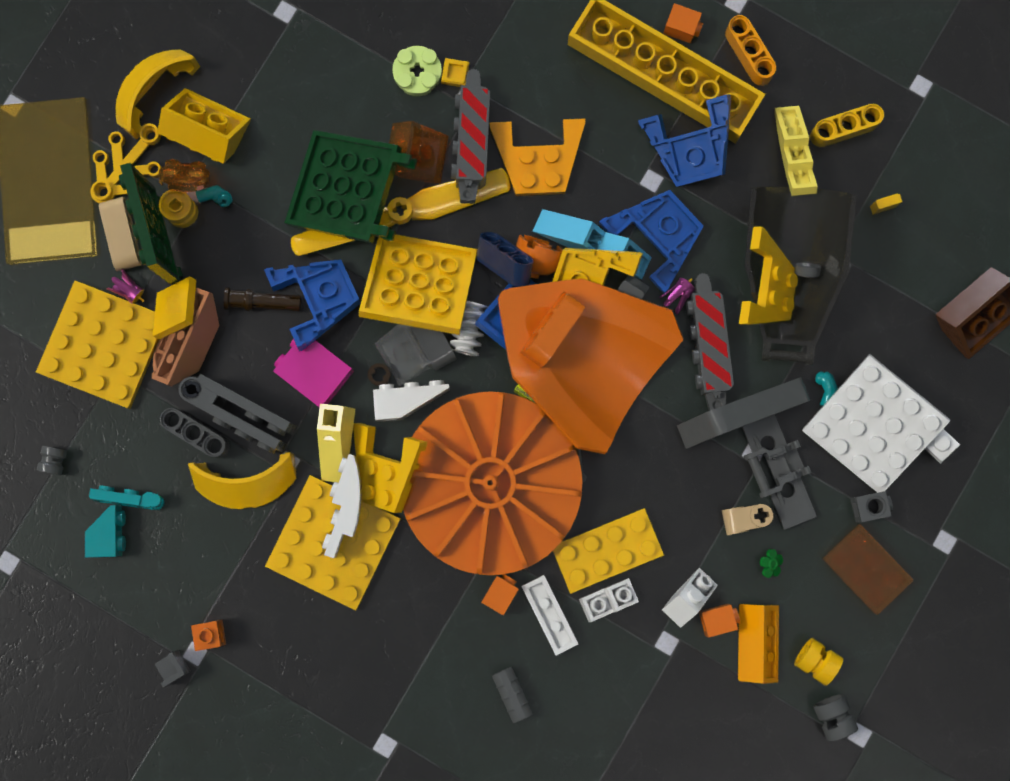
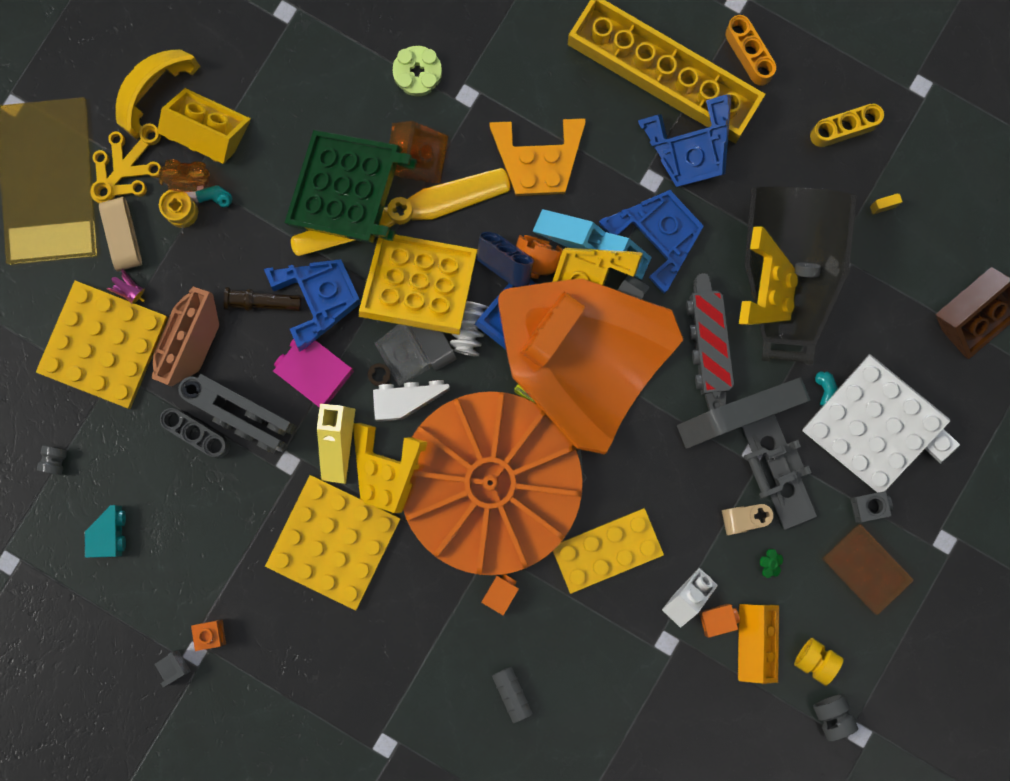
(129, 498): teal hinge -> none
(149, 225): dark green plate -> none
(174, 308): yellow tile -> none
(247, 491): yellow windscreen -> none
(347, 495): white slope -> none
(454, 72): yellow tile -> none
(472, 137): dark grey hinge -> none
(549, 615): white plate -> none
(608, 600): white slope -> none
(682, 287): flat silver piece -> none
(683, 23): orange brick -> none
(795, 150): light yellow slope -> none

